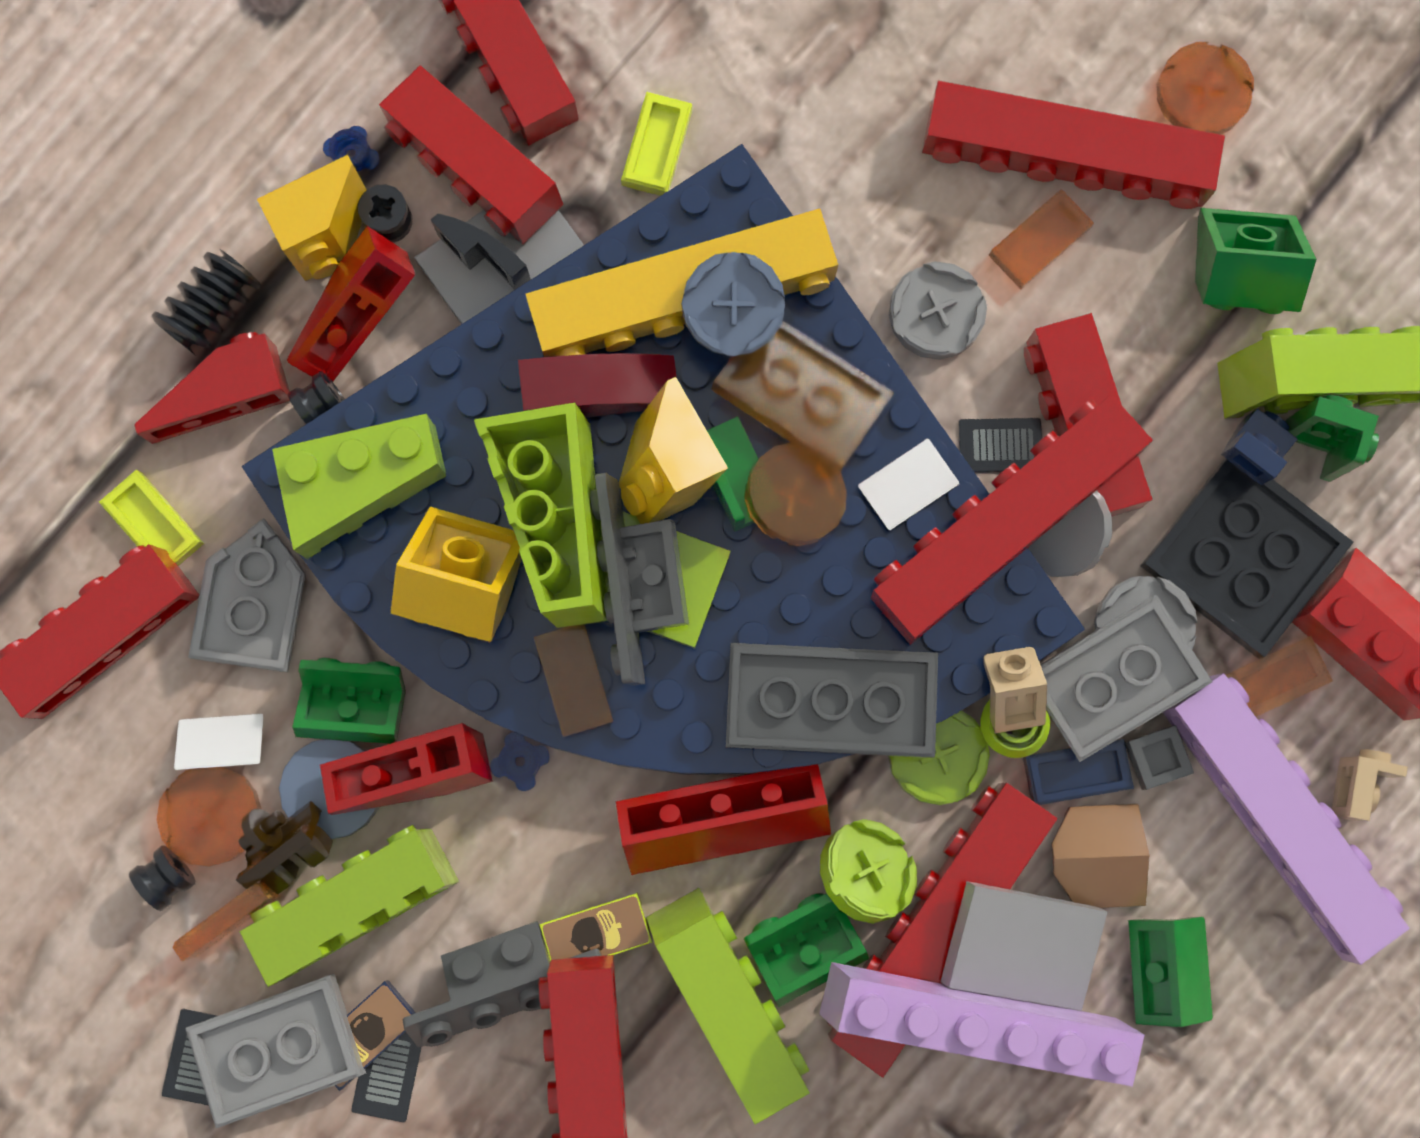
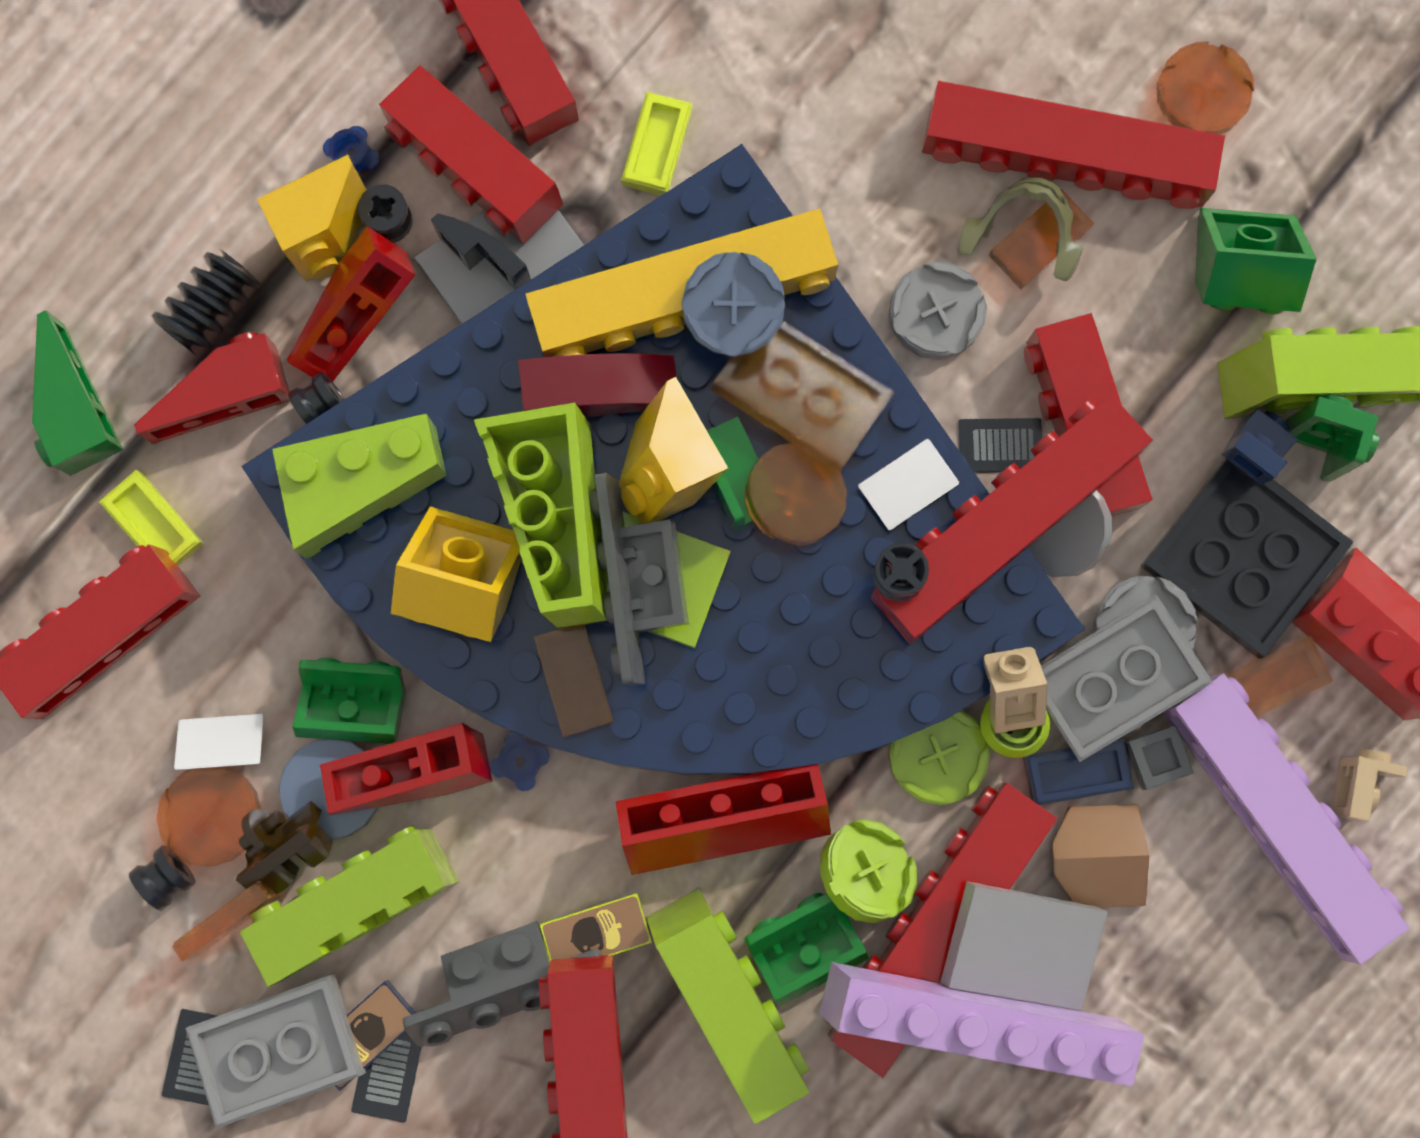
(66, 407): none -> green slope
(249, 603): light grey tile -> none
(832, 700): dark grey tile -> none
(907, 564): none -> black wheel
(1033, 188): none -> olive helmet
(1170, 971): green panel -> none

